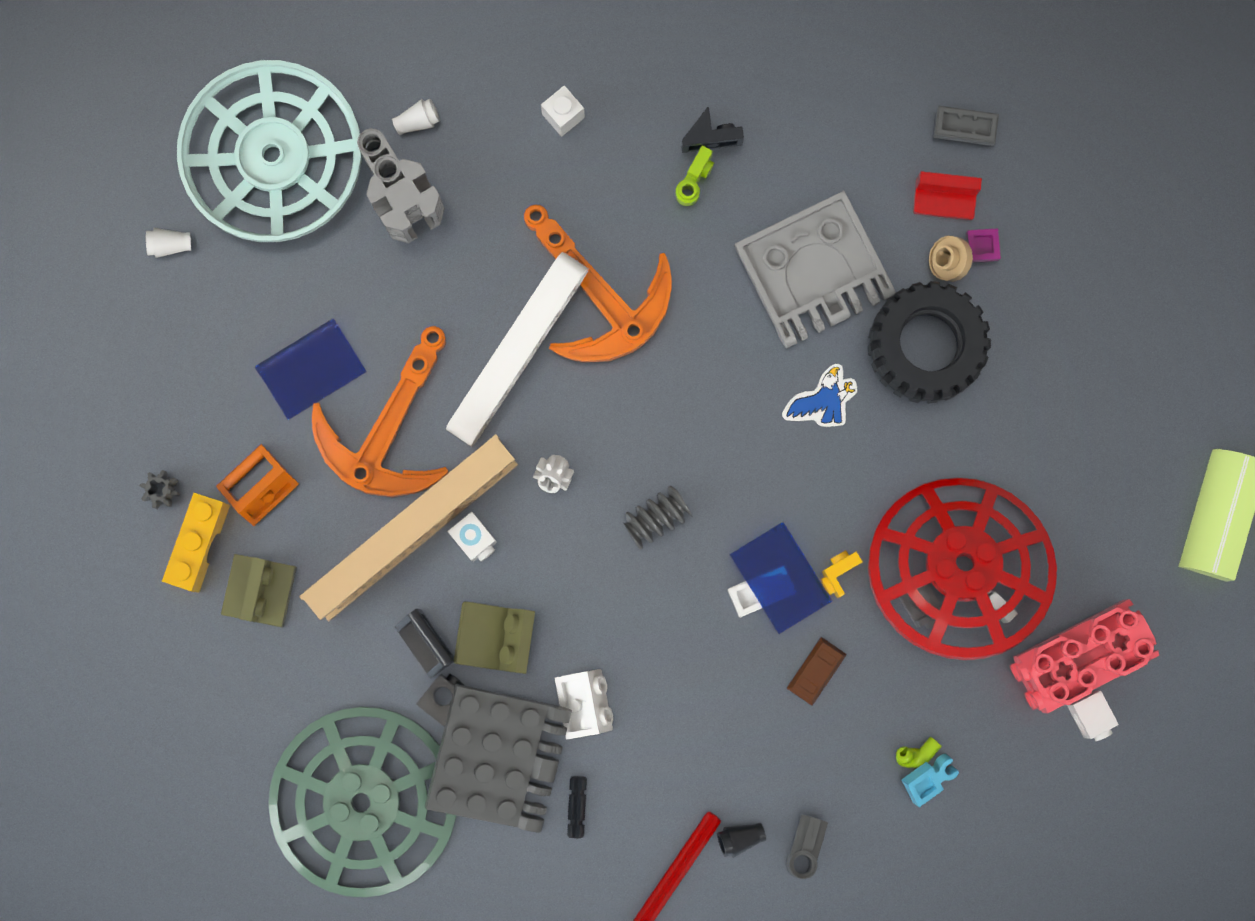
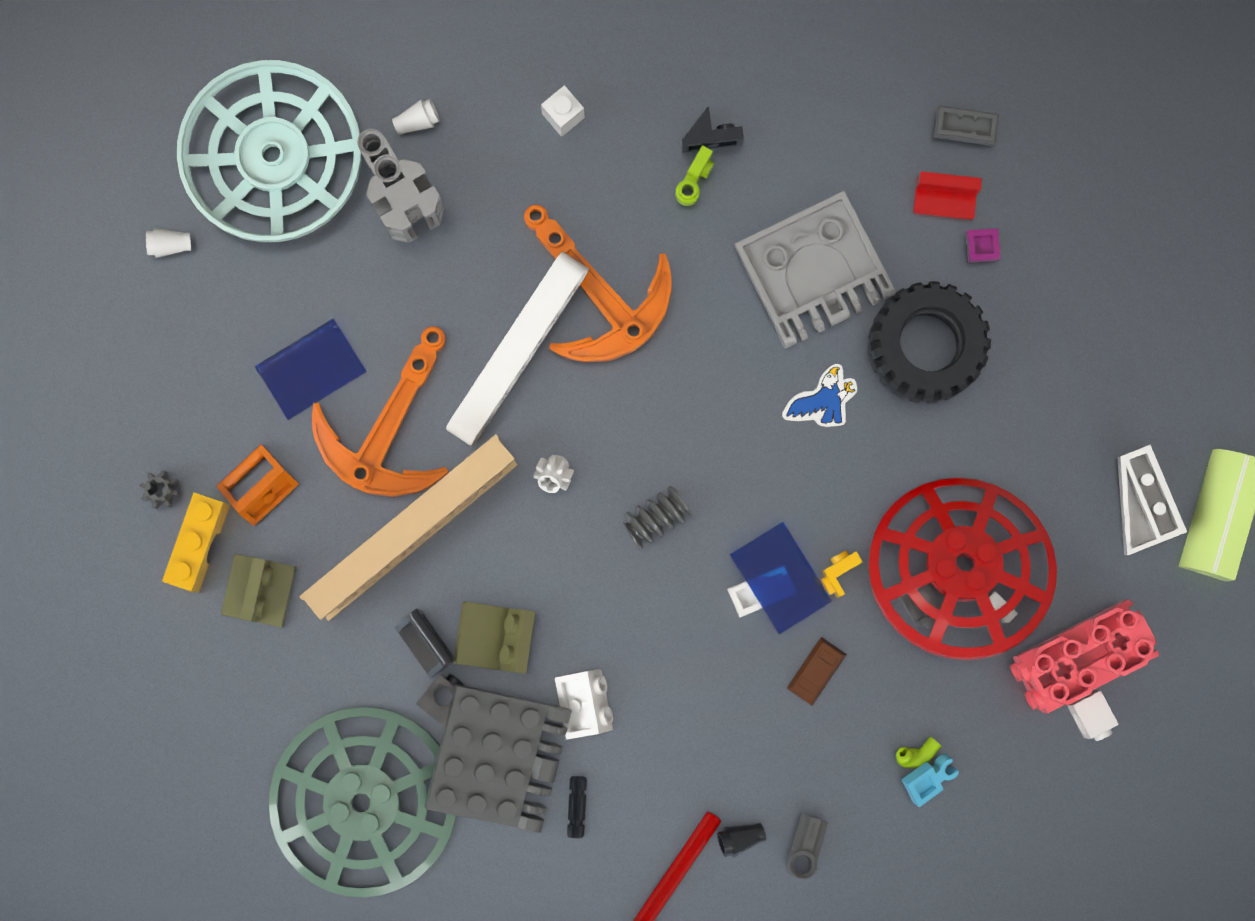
(473, 538): white brick -> none
(950, 258): tan plate -> none
(1146, 502): none -> white wedge

